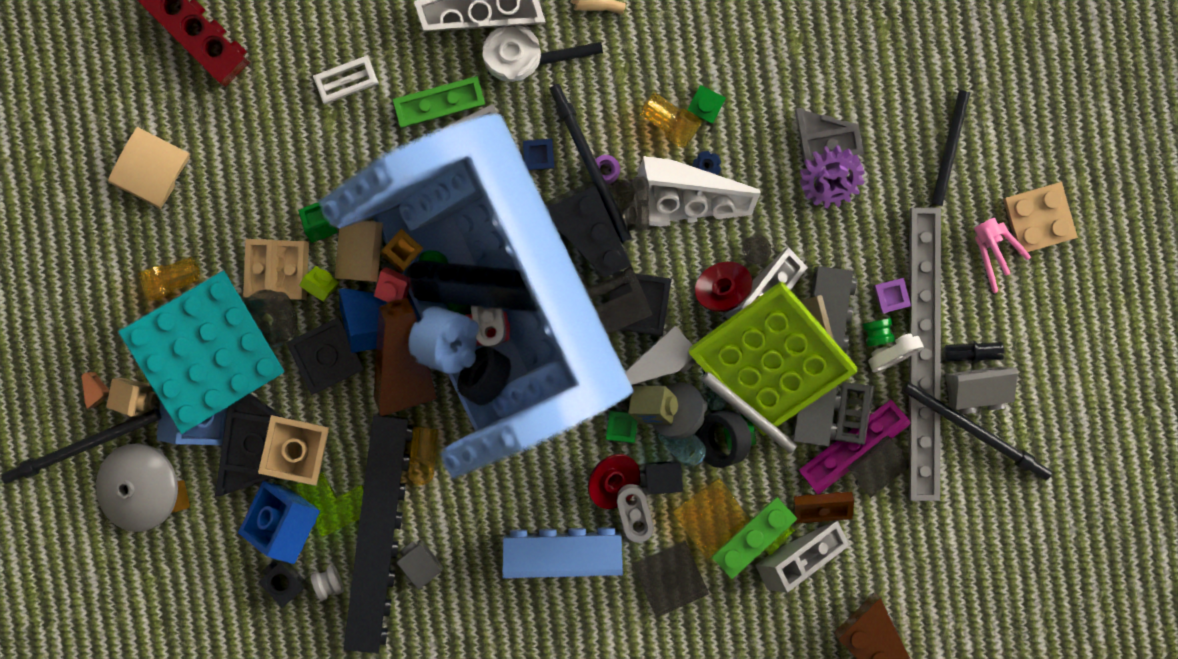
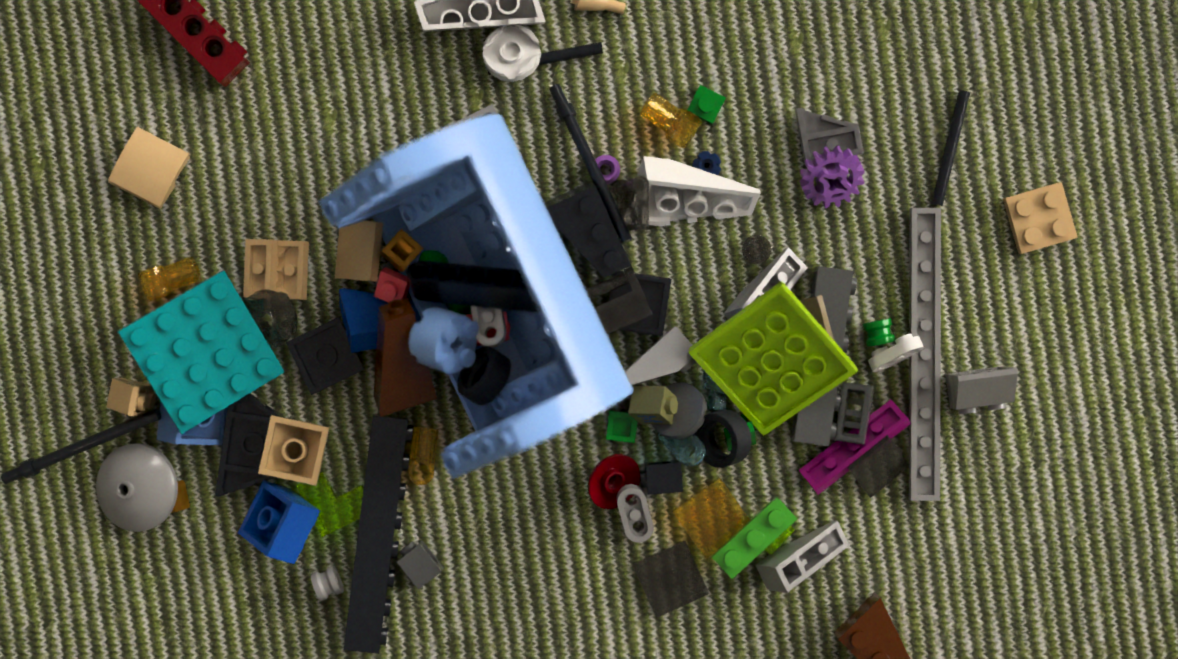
(94, 390): nougat slope -> none
(295, 582): black brick -> none
(315, 223): green slope -> none
(319, 283): lime plate -> none
(369, 71): white tile -> none
(439, 102): bright green plate -> none
(538, 154): dark blue plate -> none
(562, 553): medium blue slope -> none
(719, 278): dark red dish -> none
(750, 413): light grey bar -> none
(823, 507): reddish brown plate -> none
(892, 295): medium lavender plate -> none
(973, 352): black axle -> none
(989, 236): bright pink plant -> none
(1022, 458): black bar -> none

